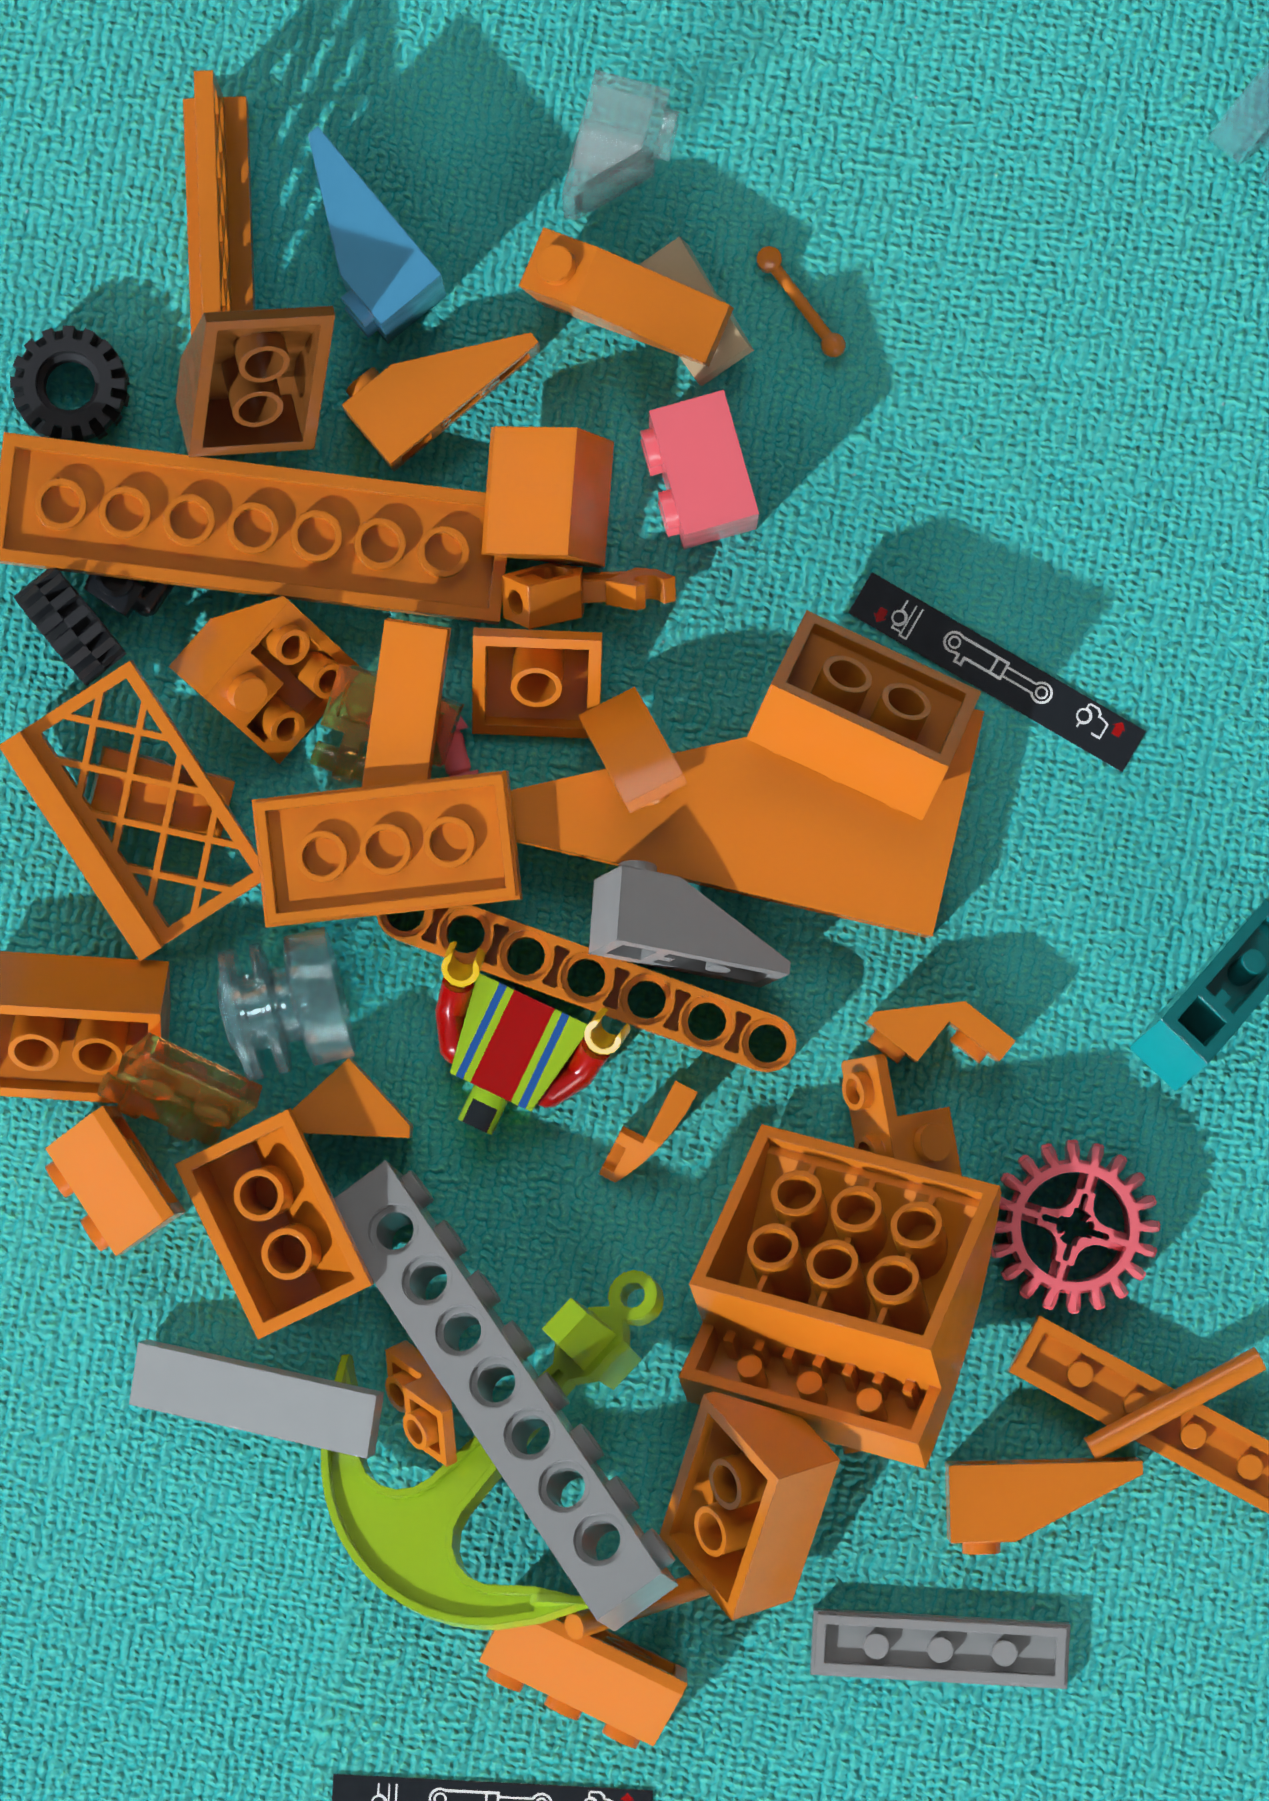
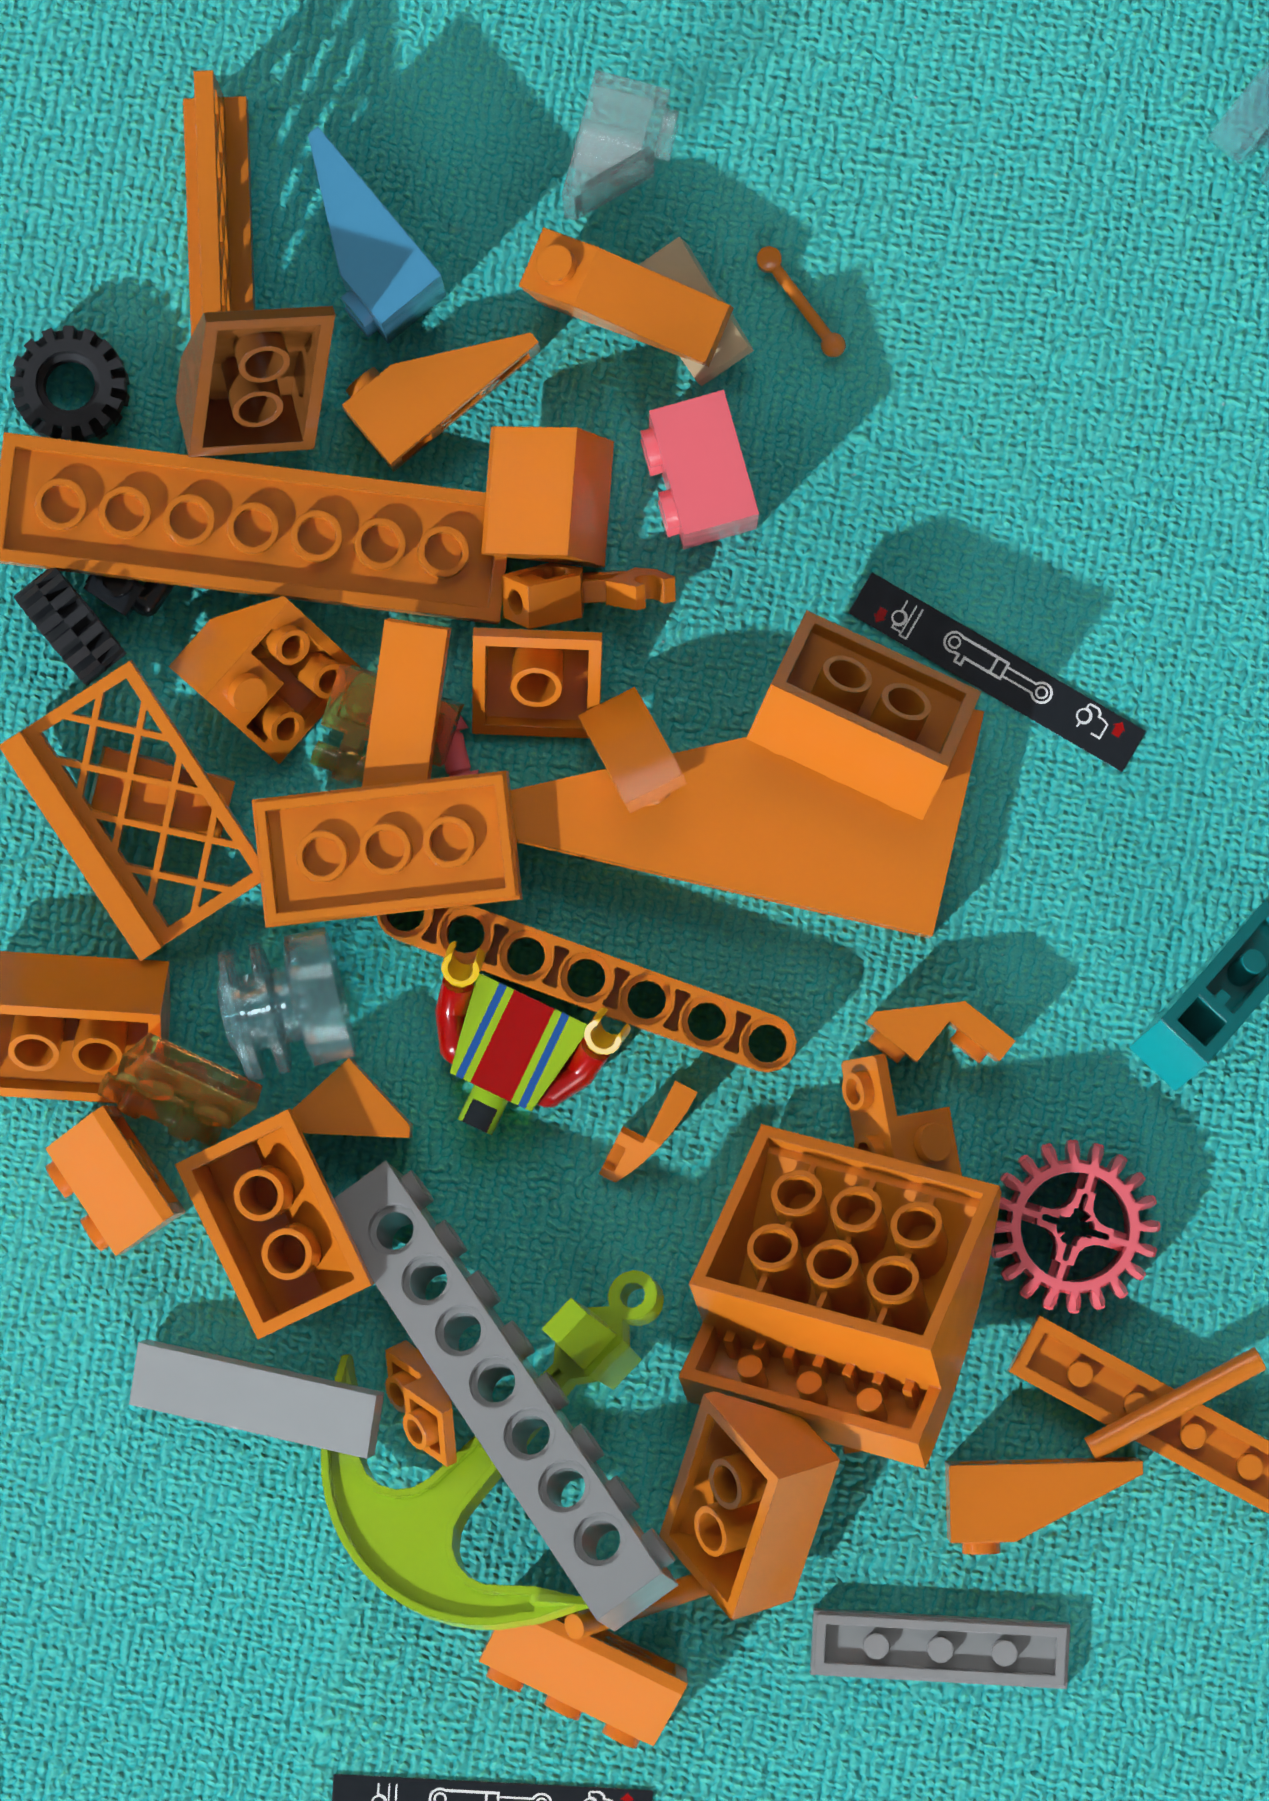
(675, 927): light grey slope -> none

